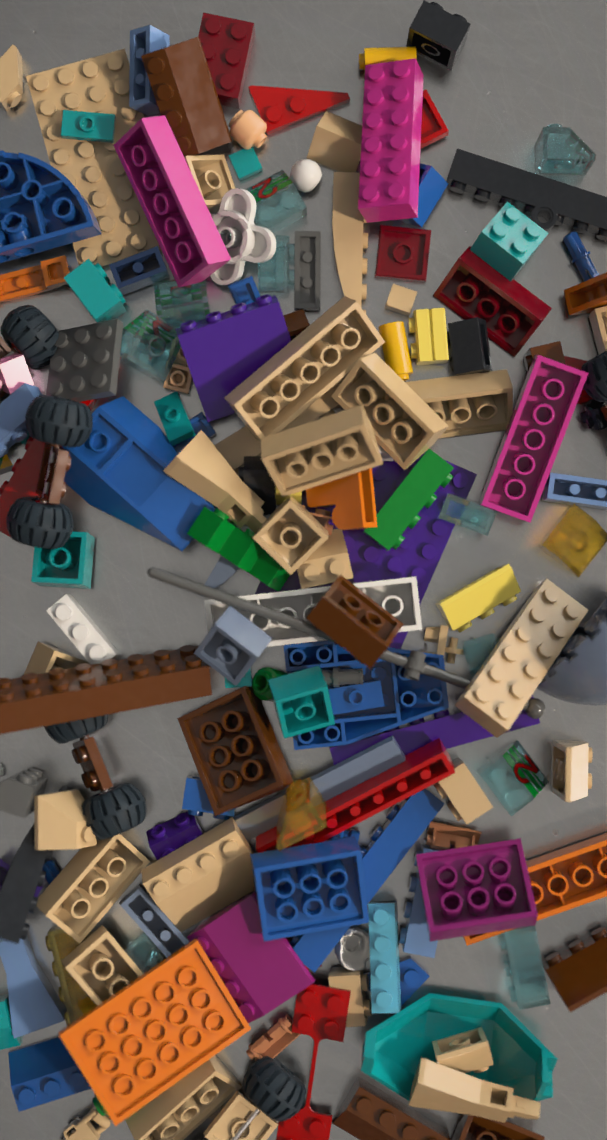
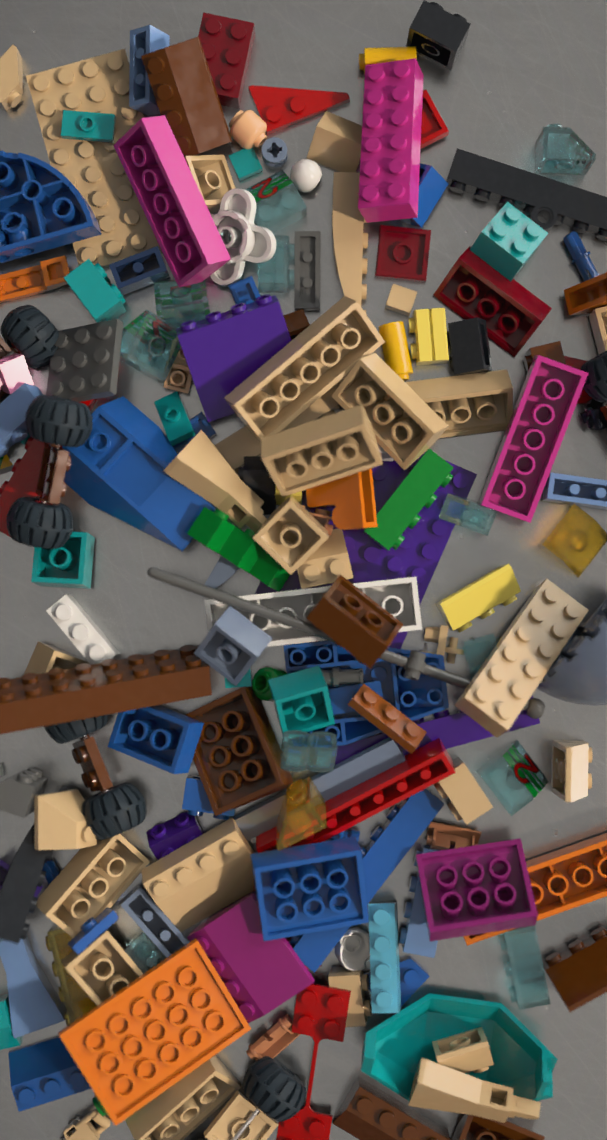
(92, 930): none -> blue plate
(157, 737): none -> blue brick
(274, 159): none -> sand blue wheel
(308, 751): none -> clear light blue brick
(387, 718): none -> dark orange plate

